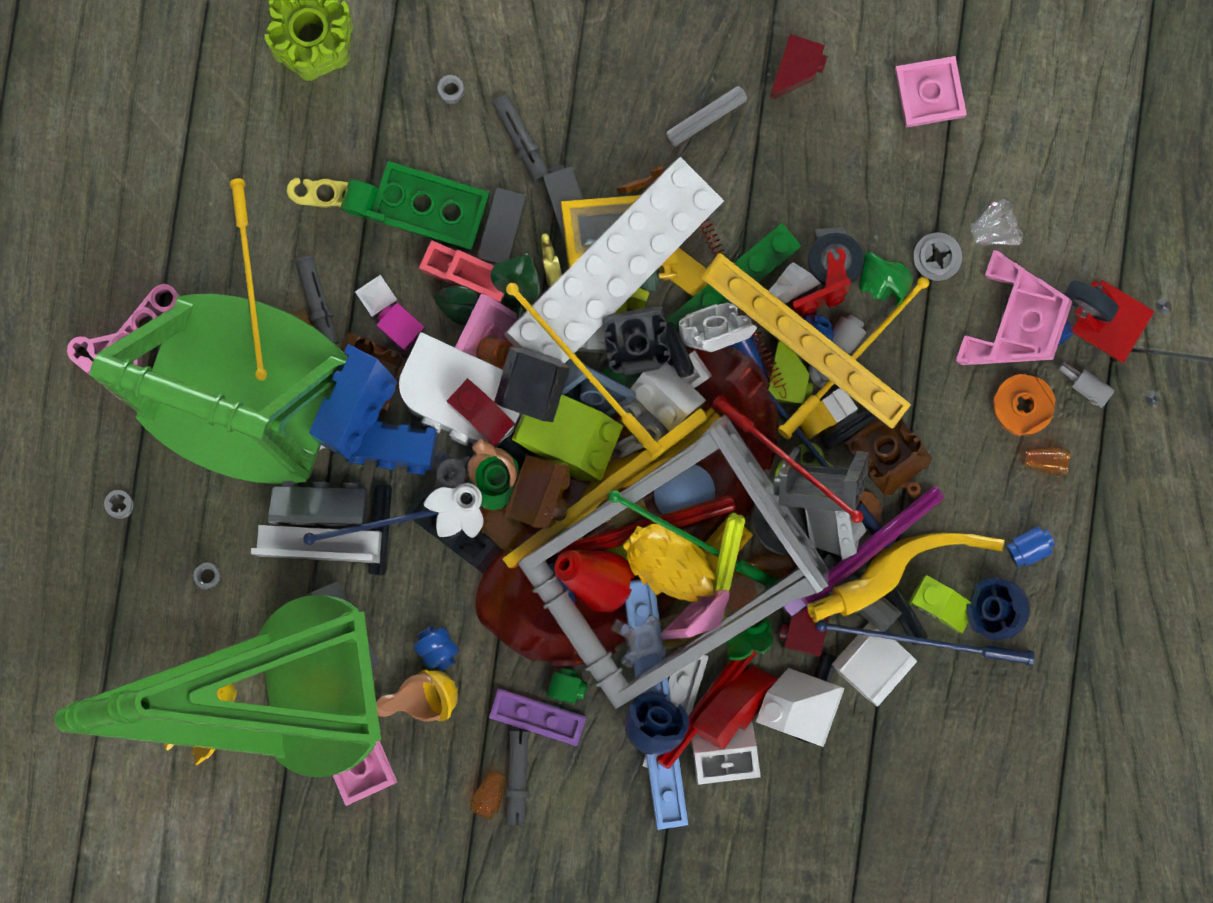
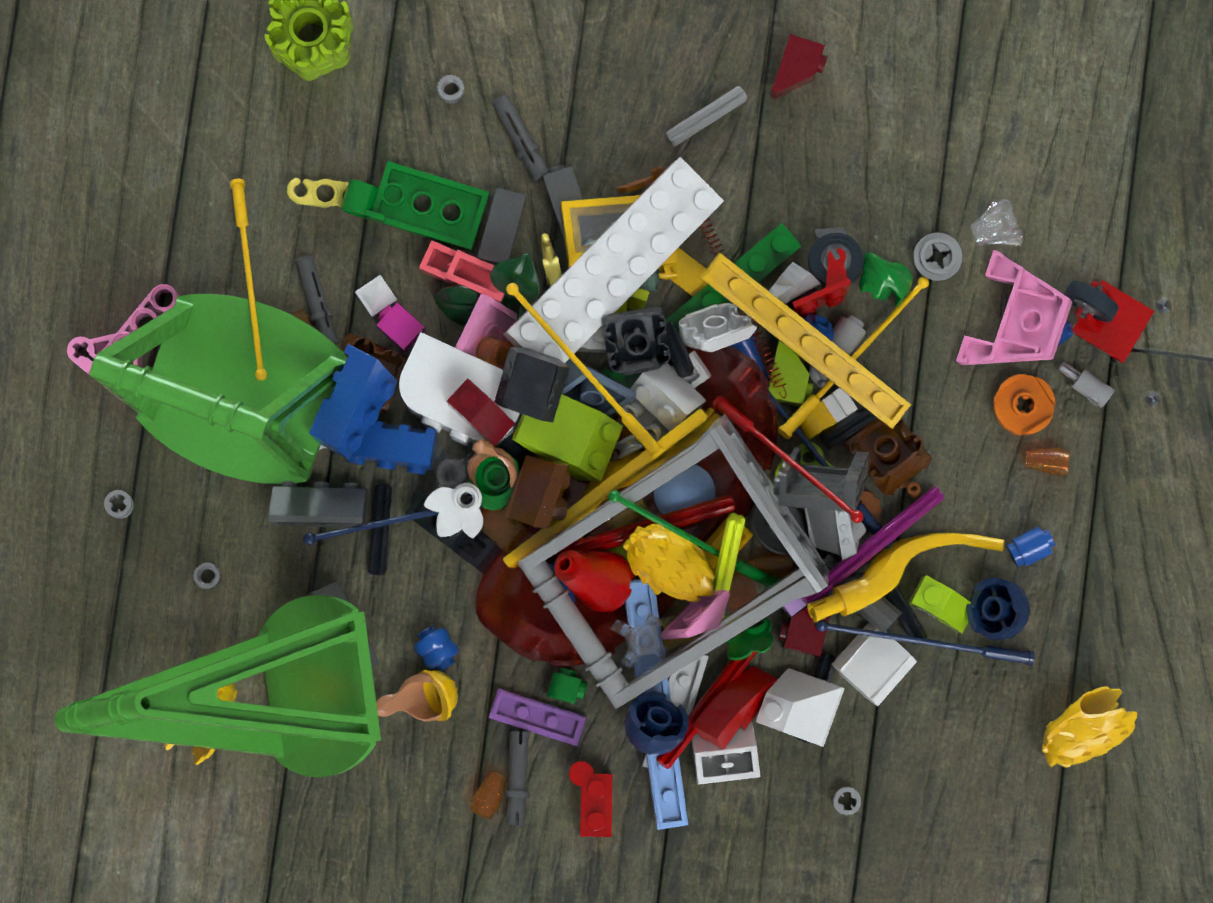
(289, 543): white panel -> none
(367, 777): bright pink slope -> none
(595, 800): none -> red hinge
(853, 794): none -> light grey bush
(930, 91): bright pink plate -> none
(1087, 728): none -> yellow head

